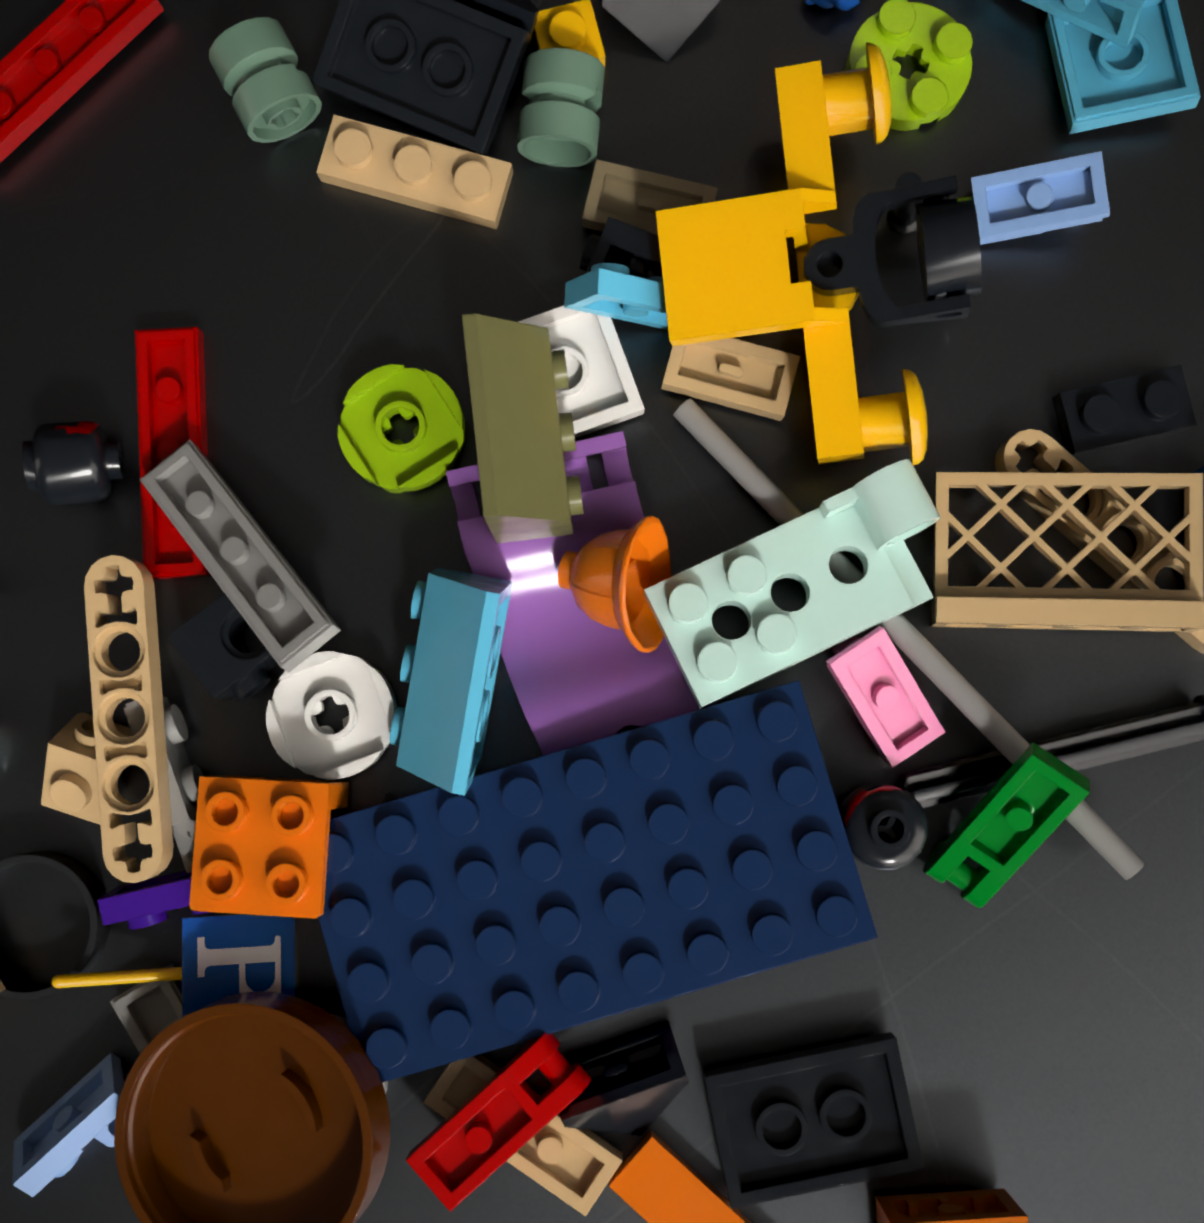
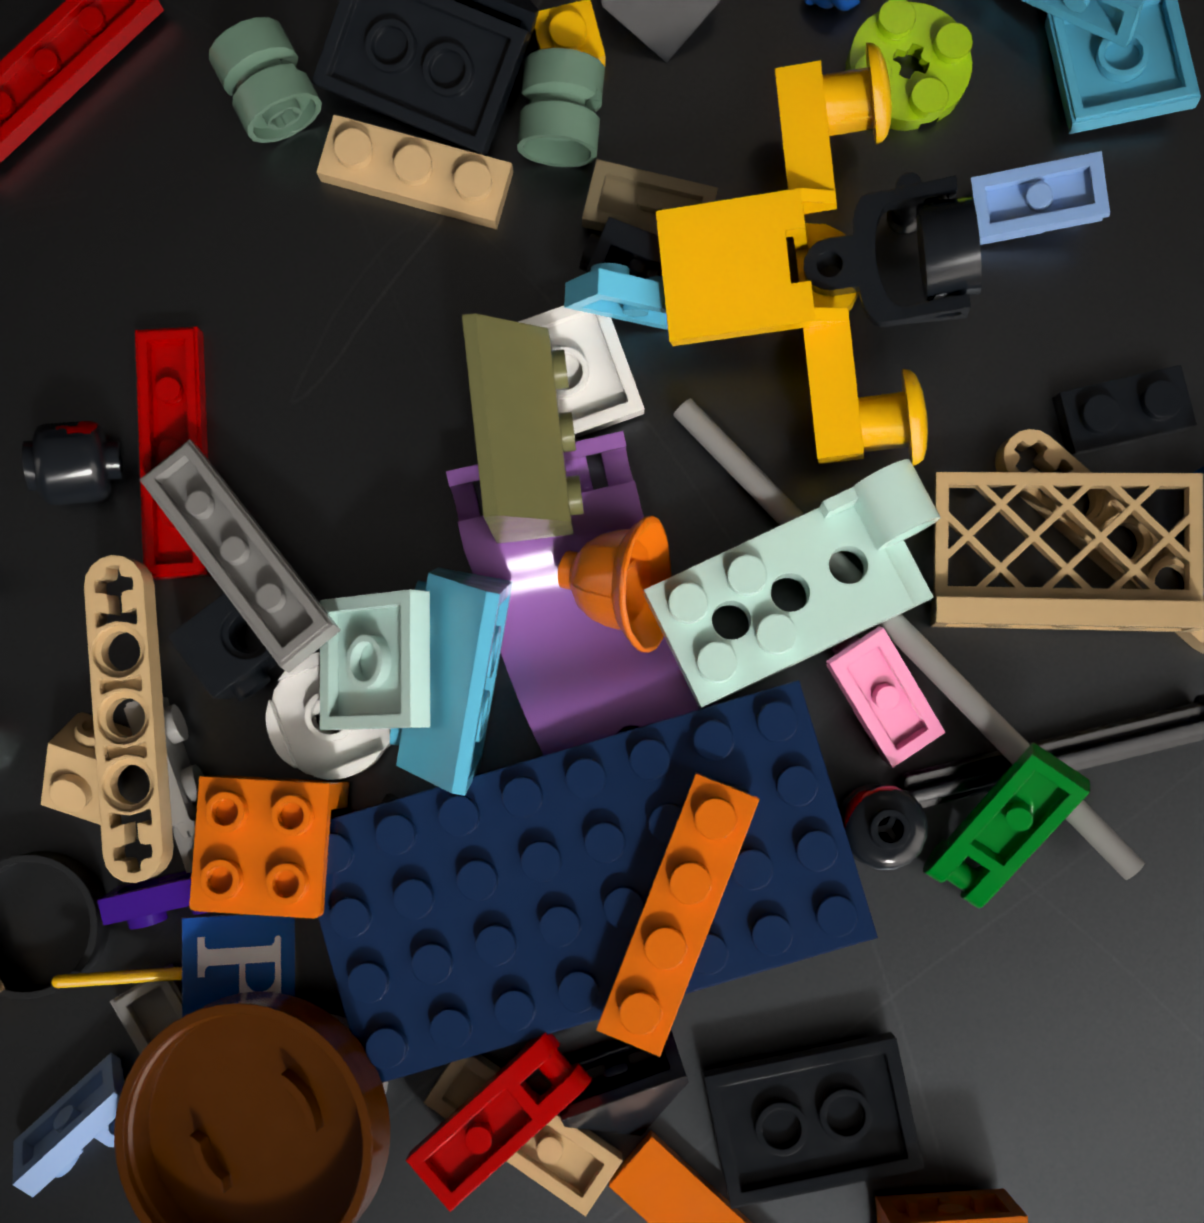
(378, 662): none -> light aqua plate
(412, 394): lime plate -> none
(677, 914): none -> orange plate
(733, 375): tan plate -> none

